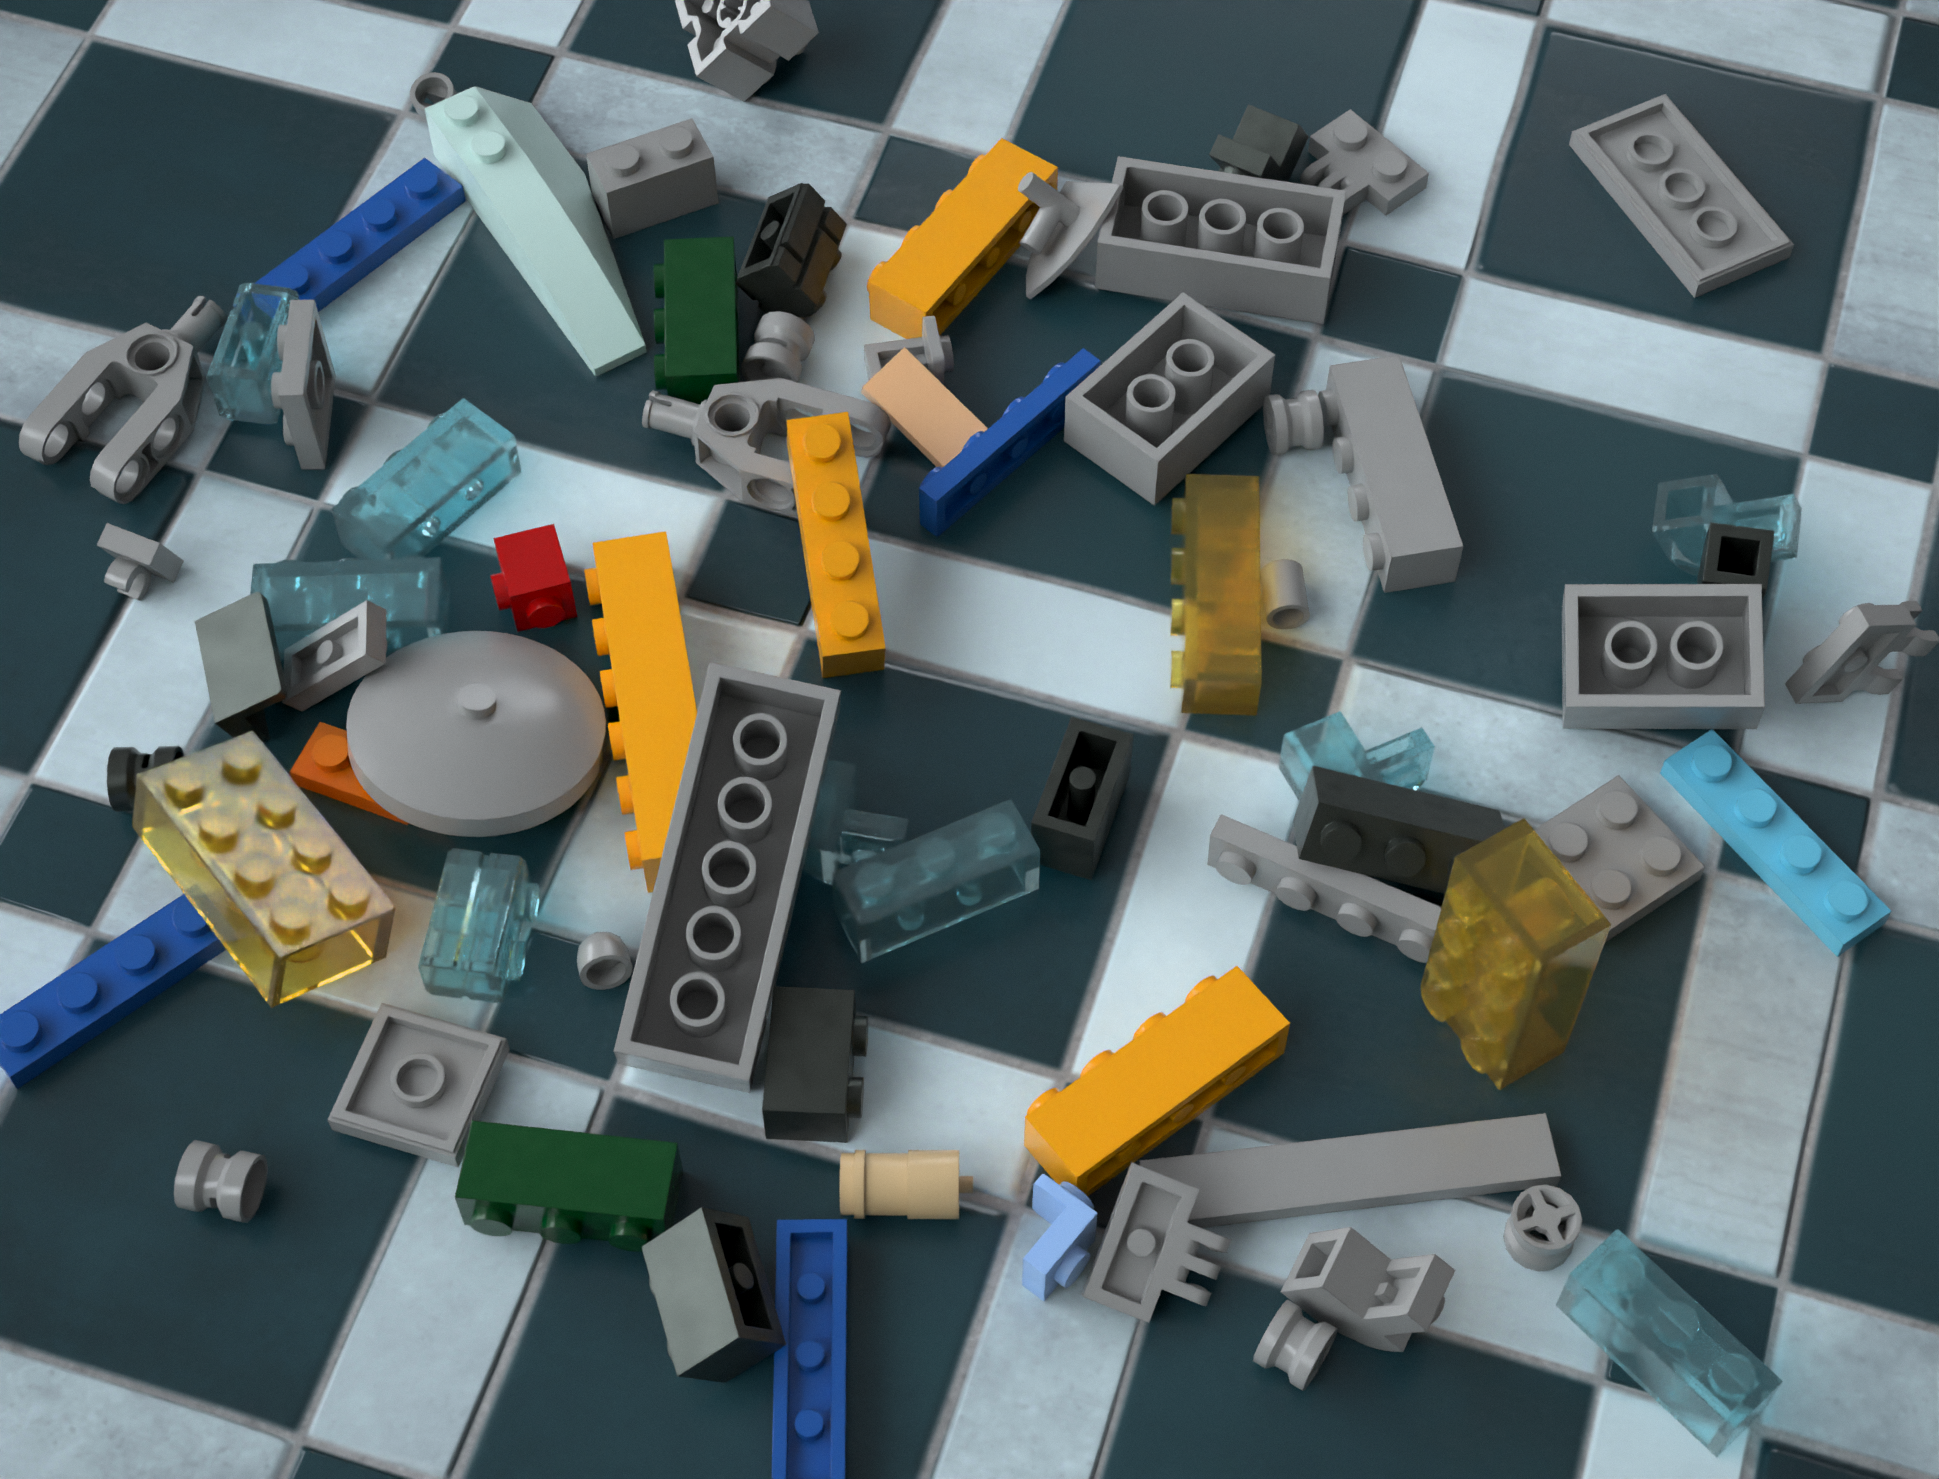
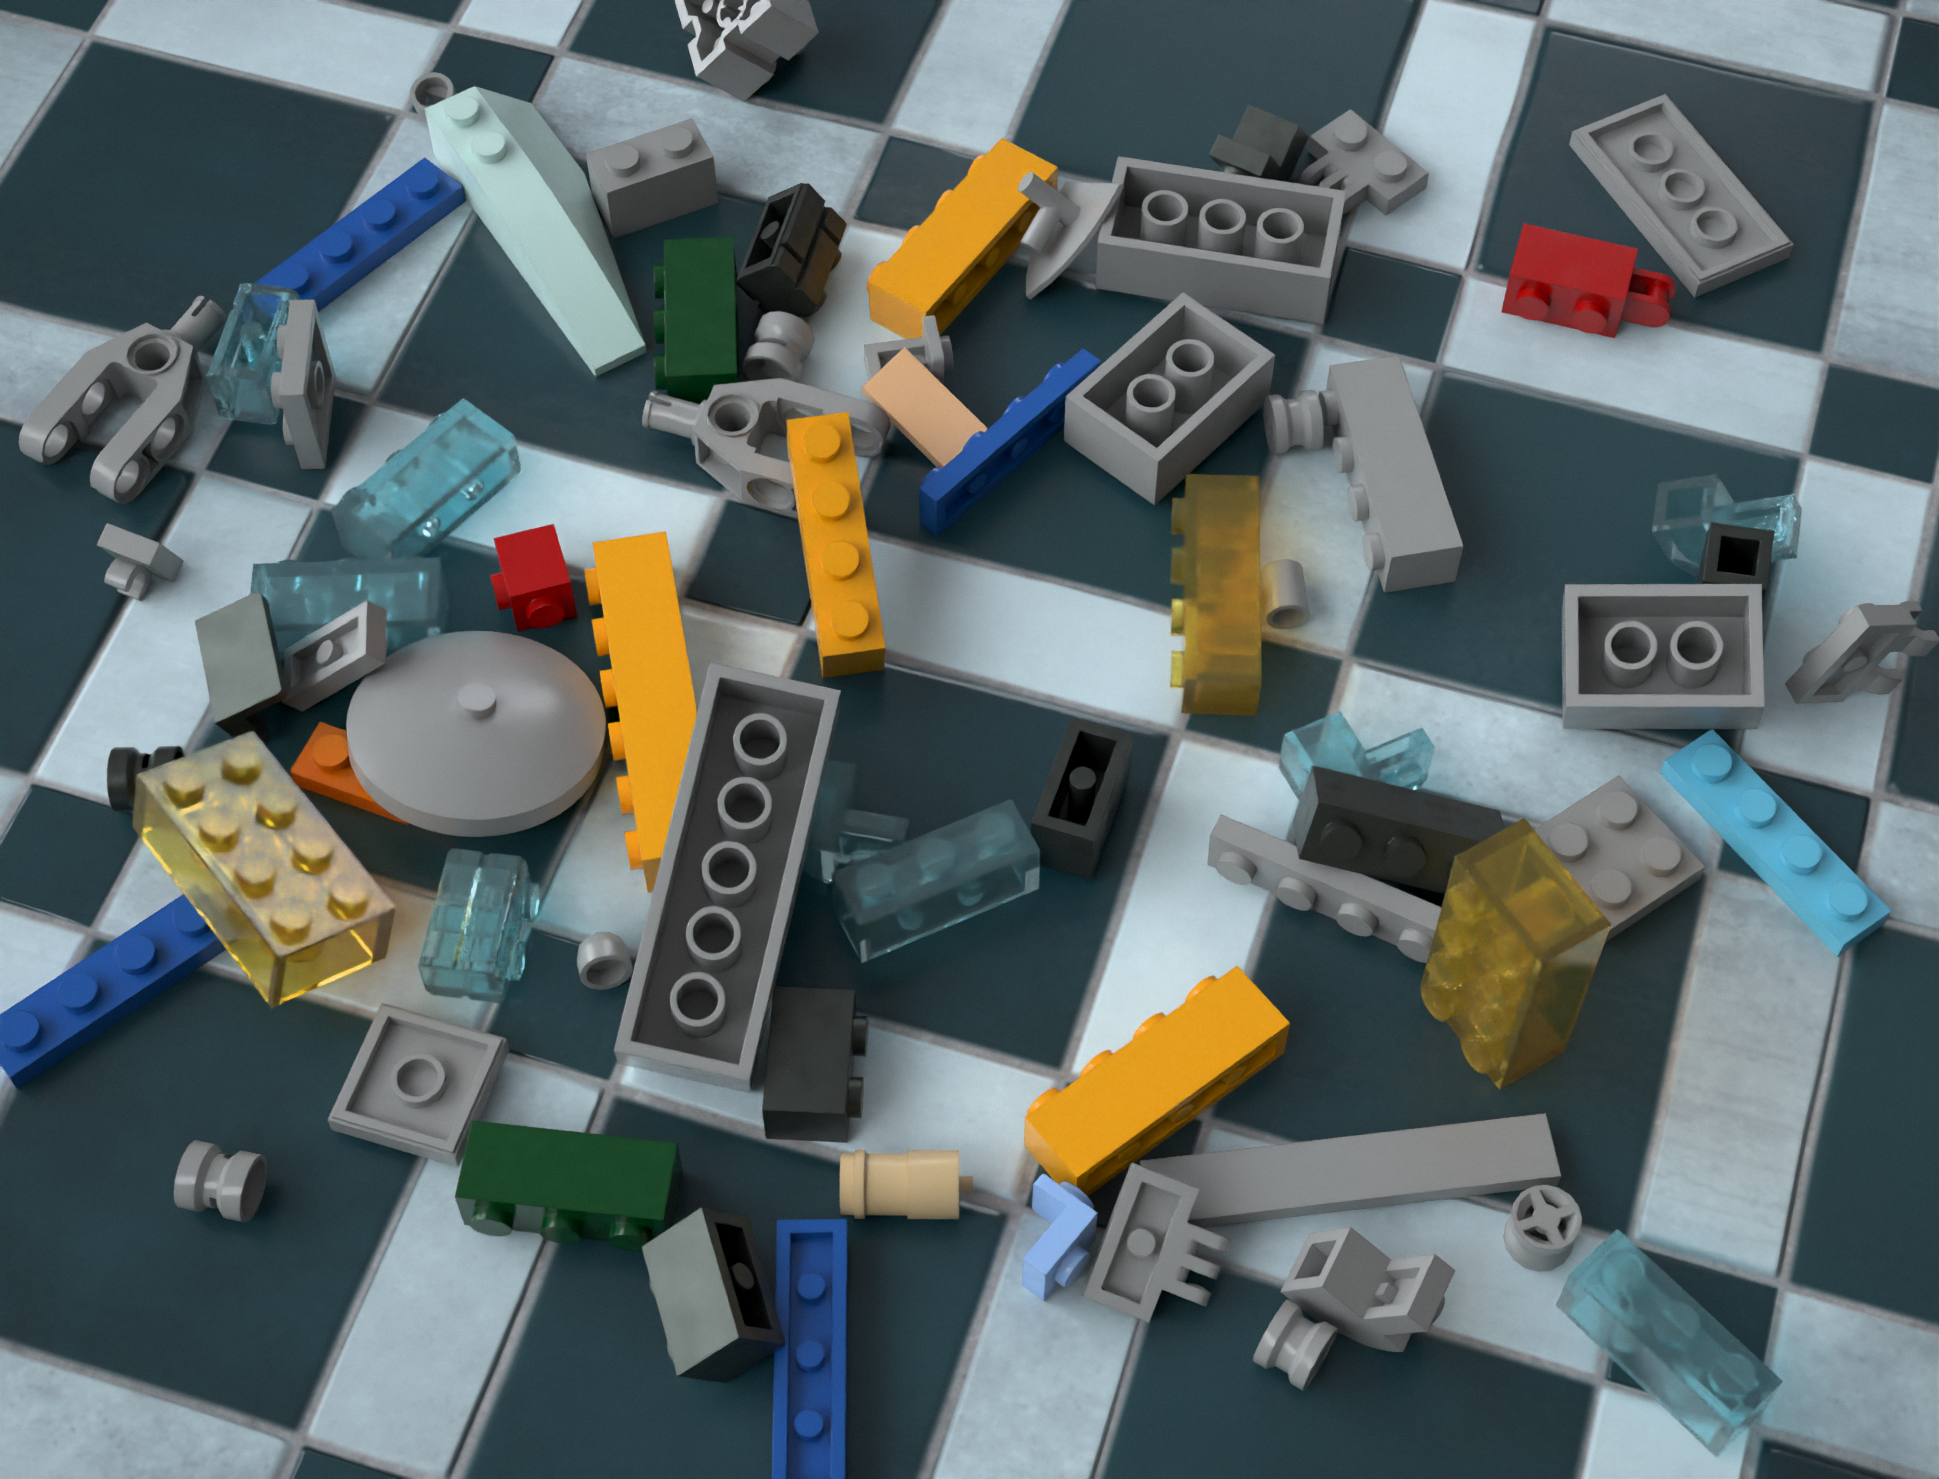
(1583, 283): none -> red brick

